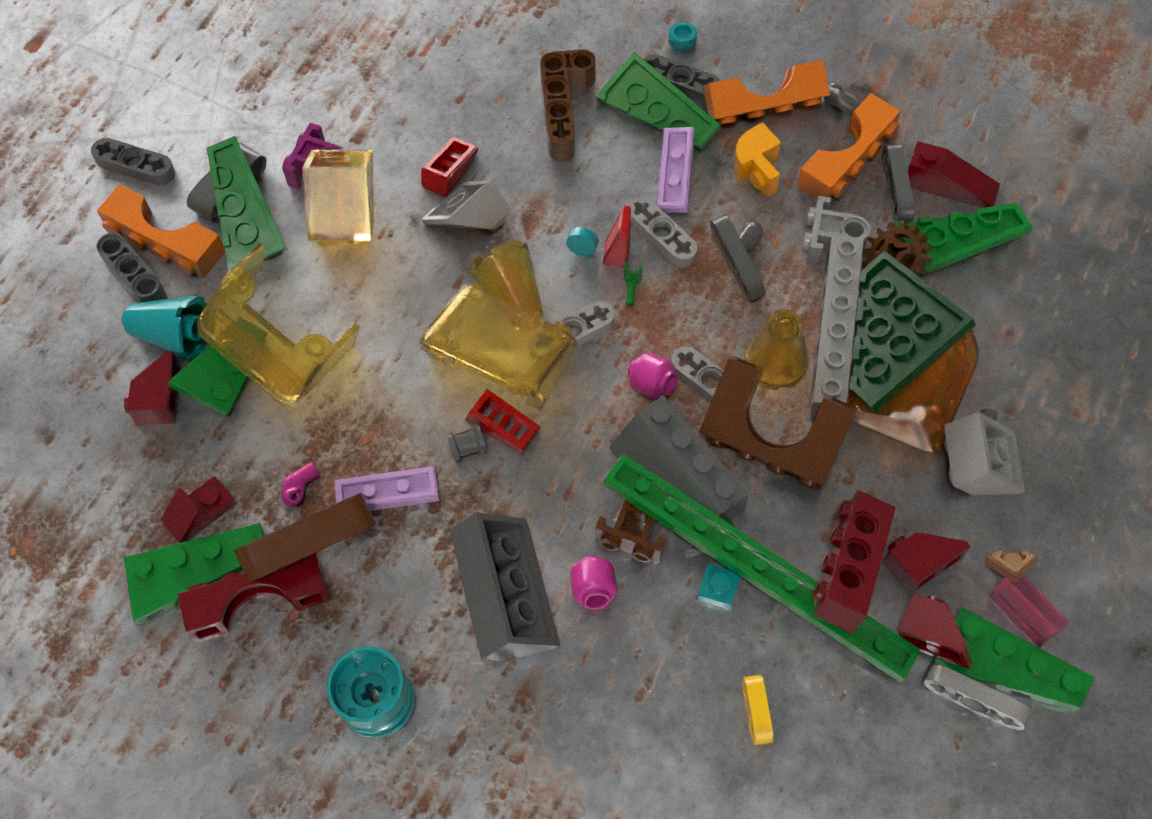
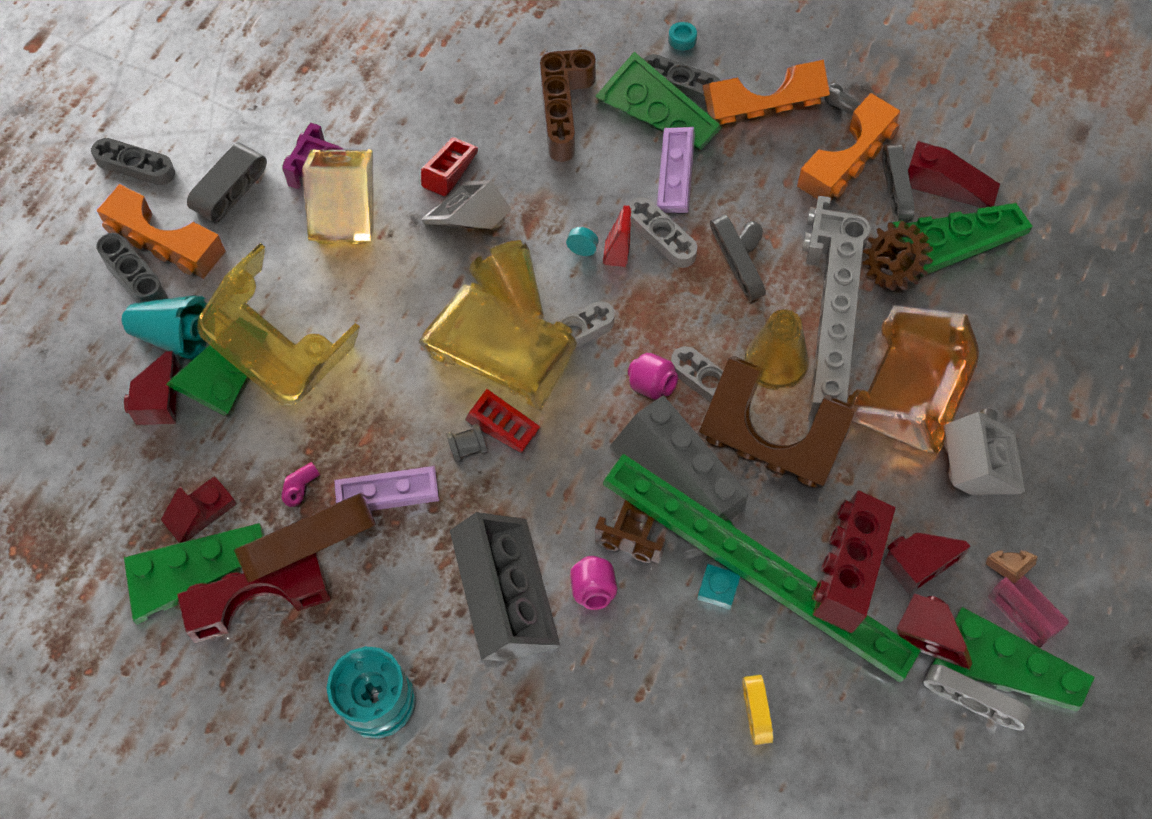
(241, 205): green wing -> none
(632, 278): green hand -> none
(754, 156): light orange brick -> none
(899, 330): dark green plate -> none

